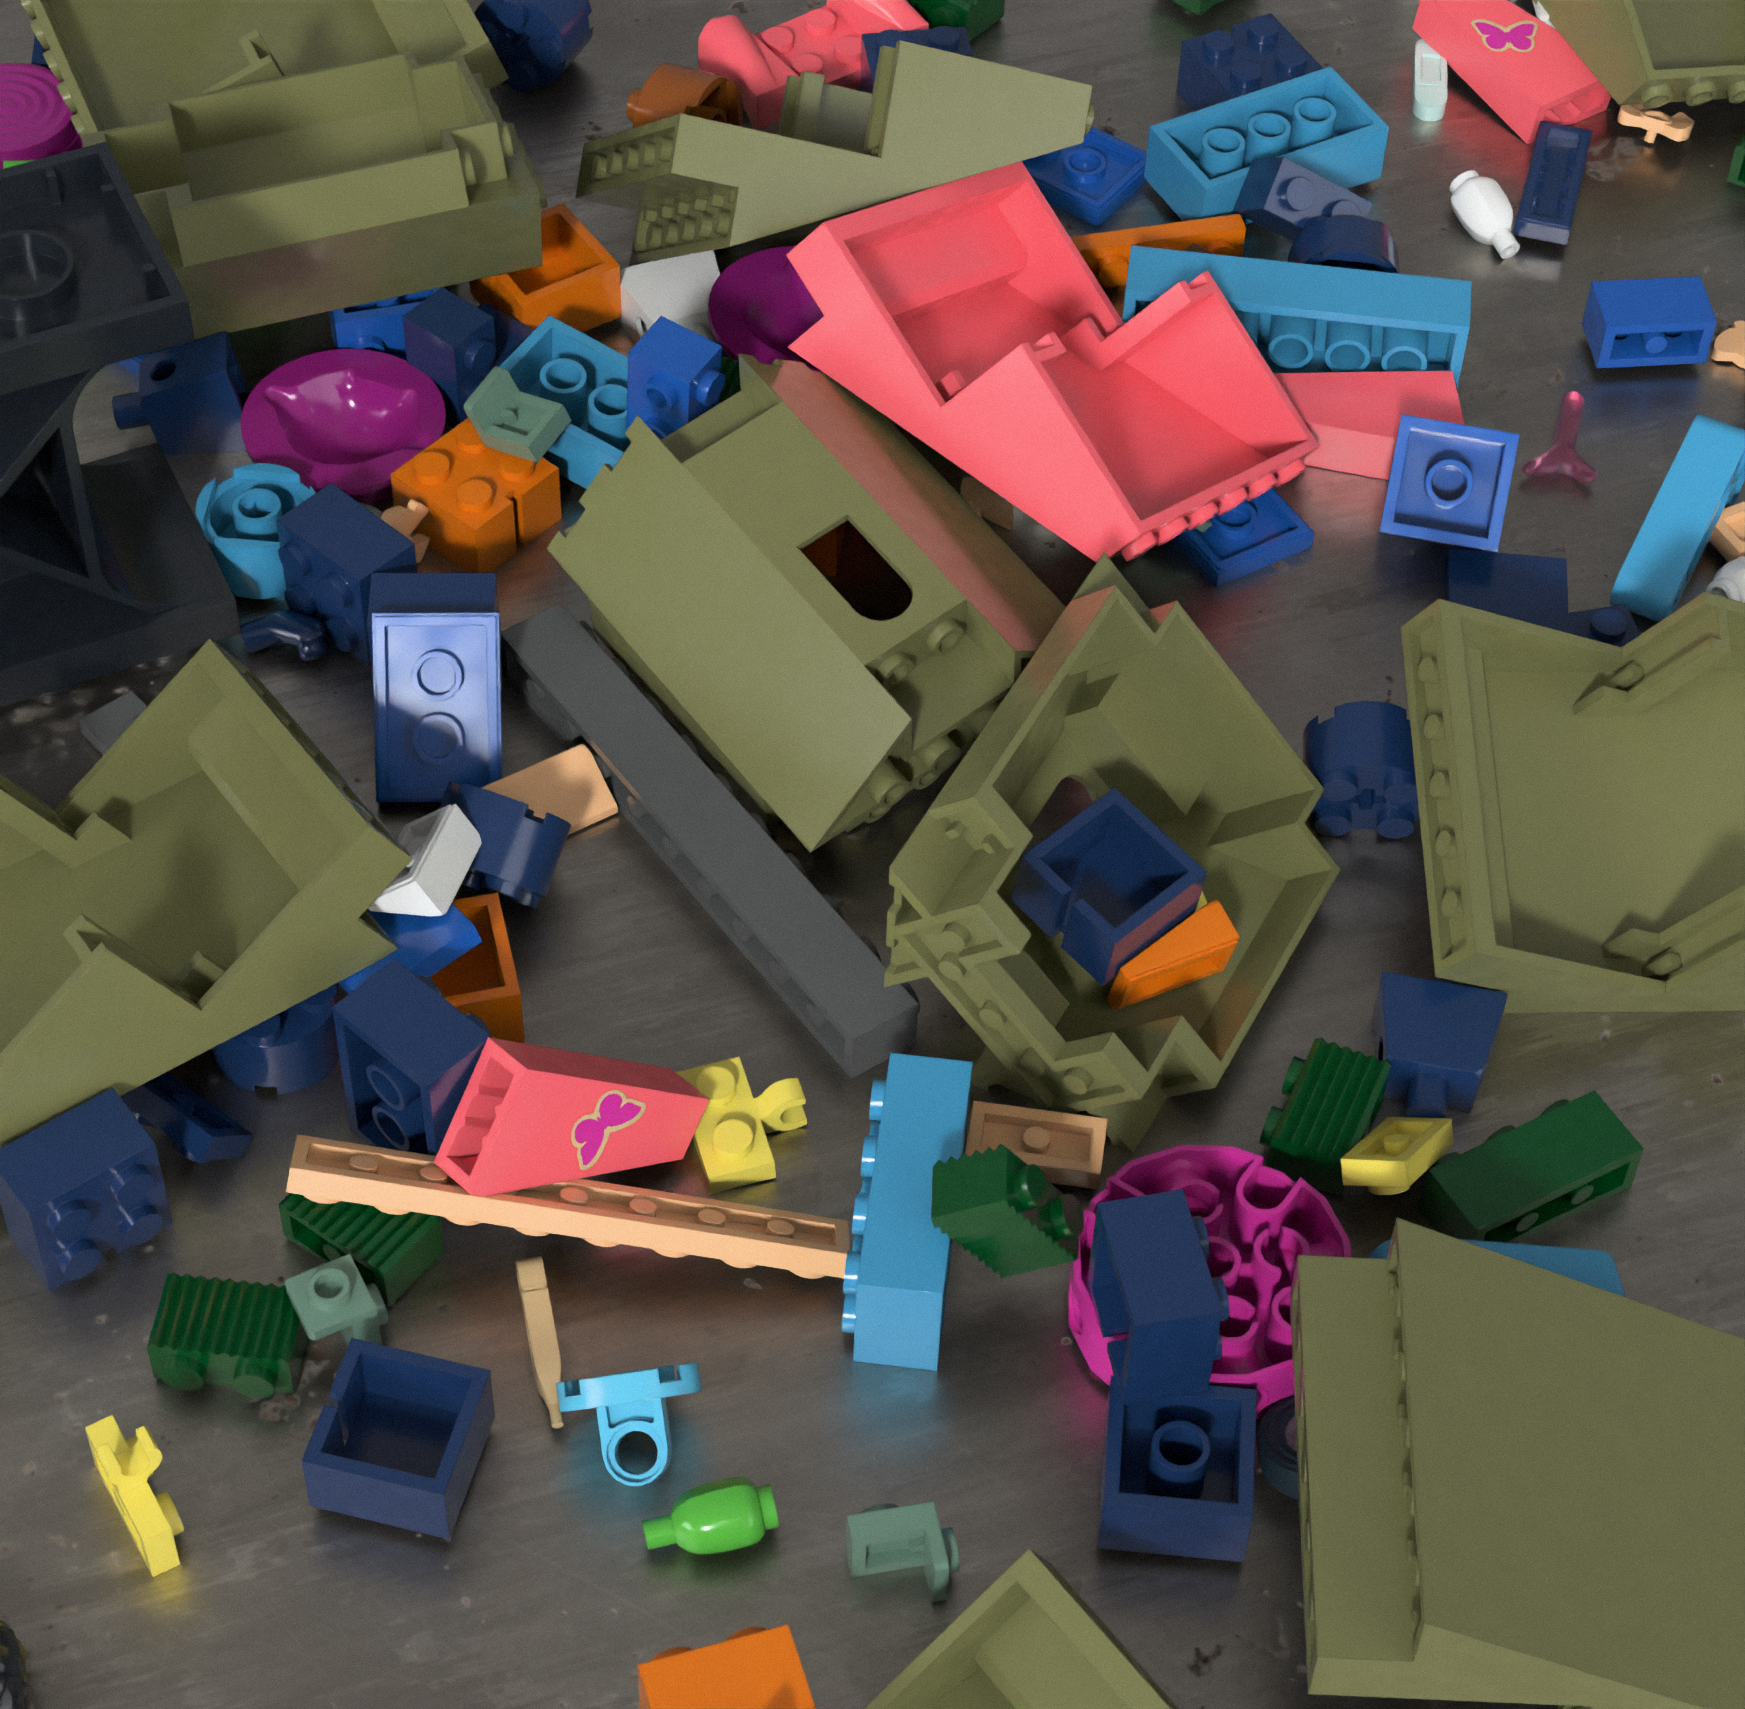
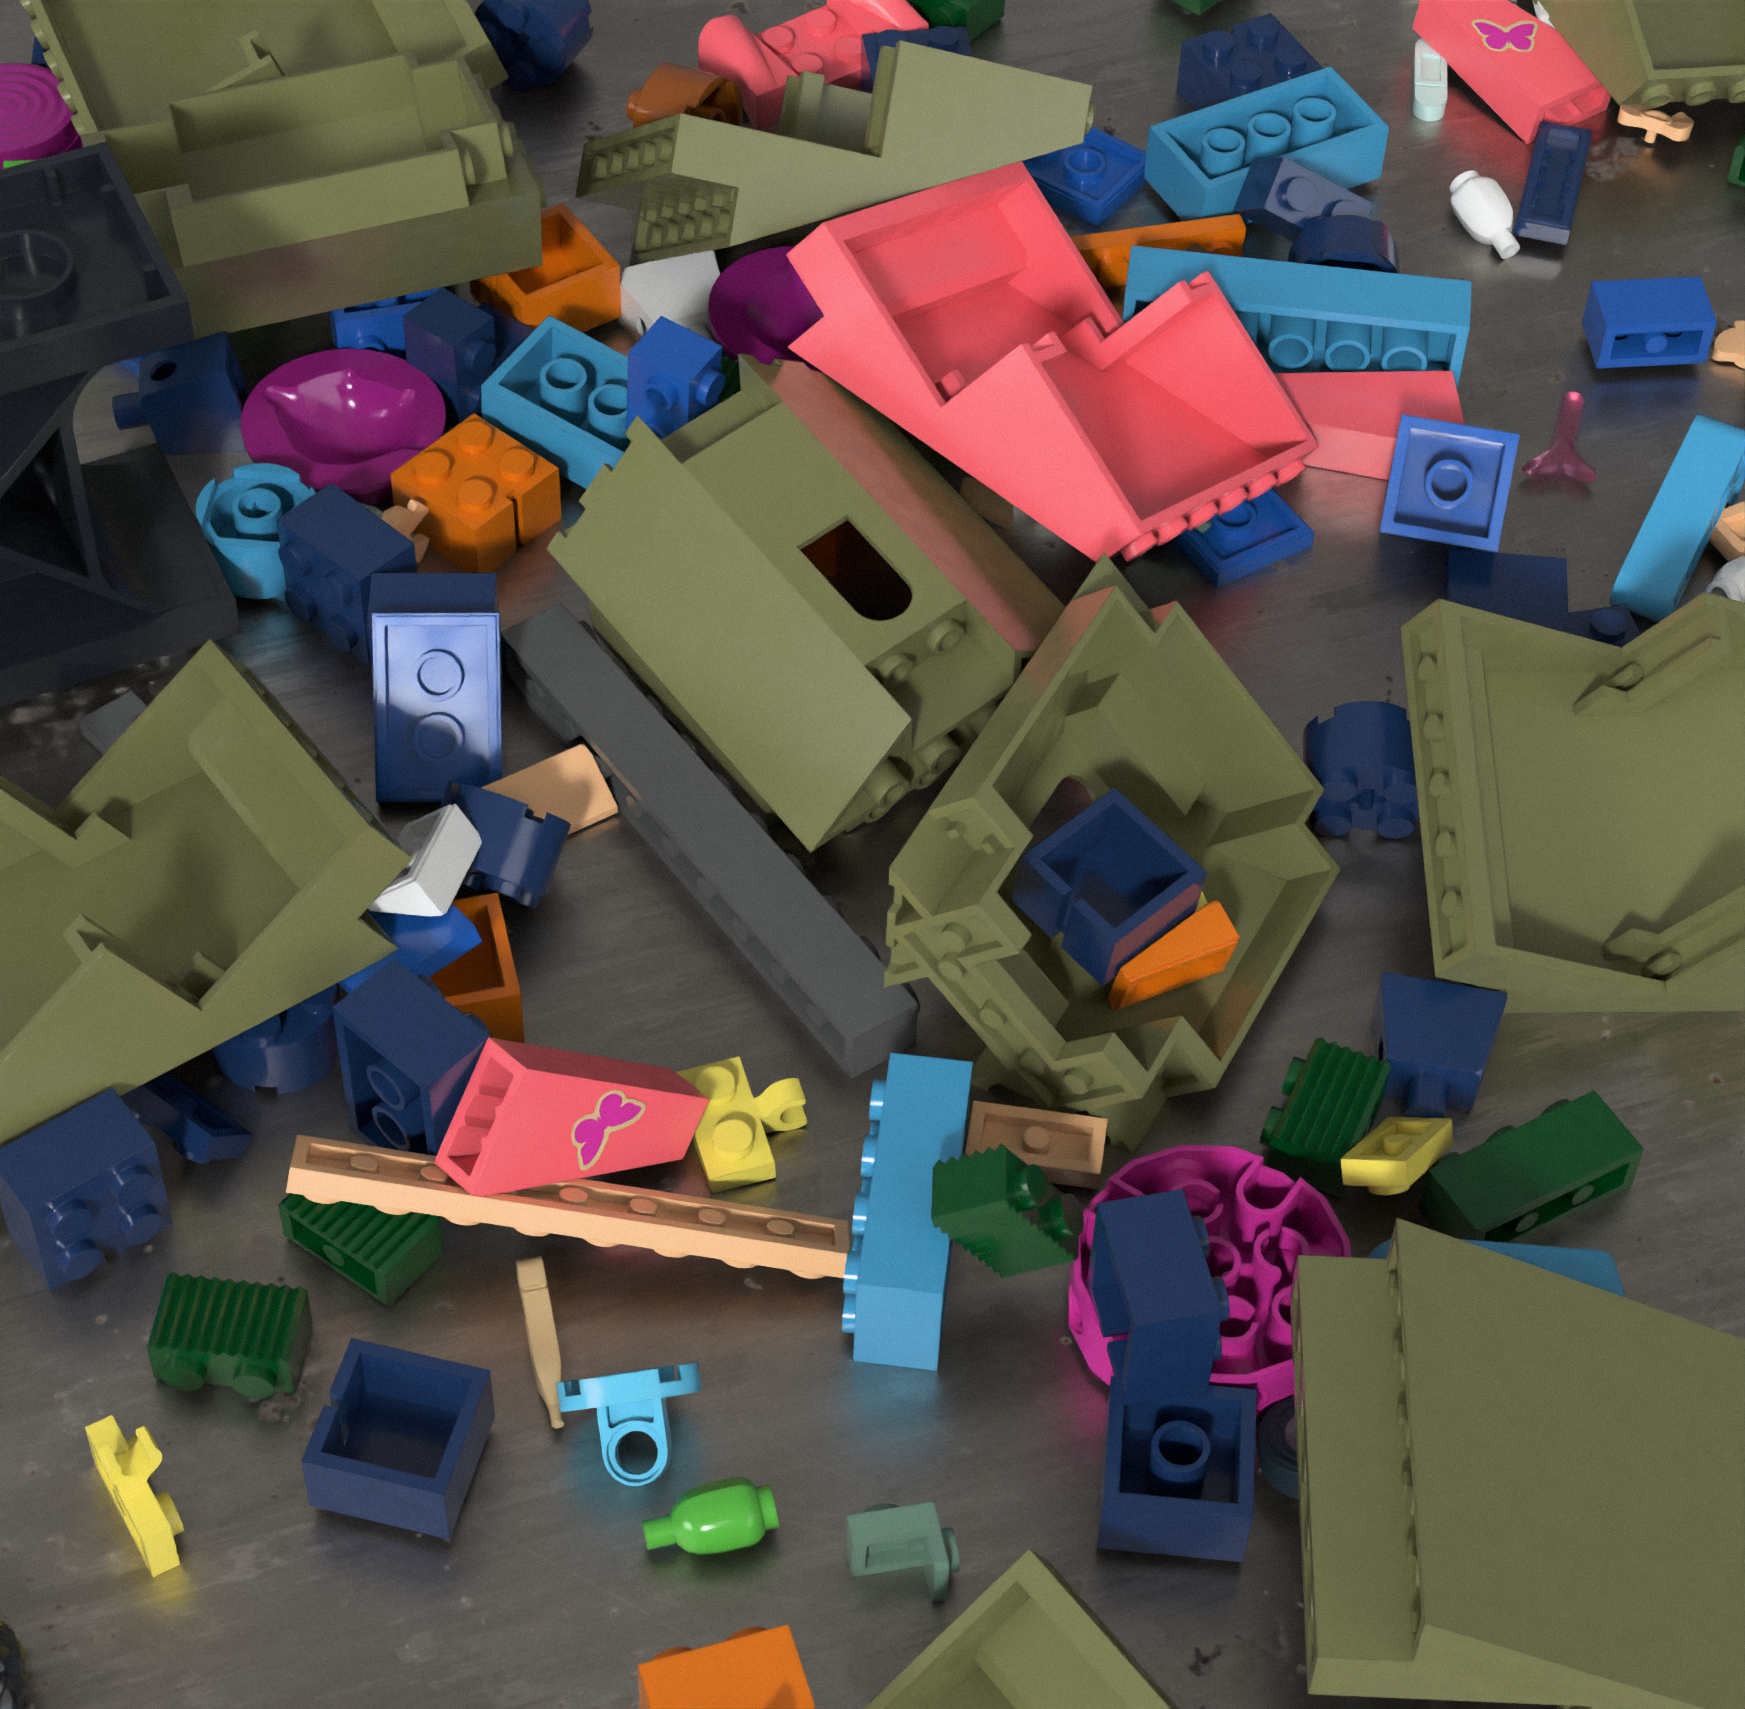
(287, 627): dark blue arm -> none
(337, 1300): sand green bracket -> none
(514, 419): sand green bracket -> none

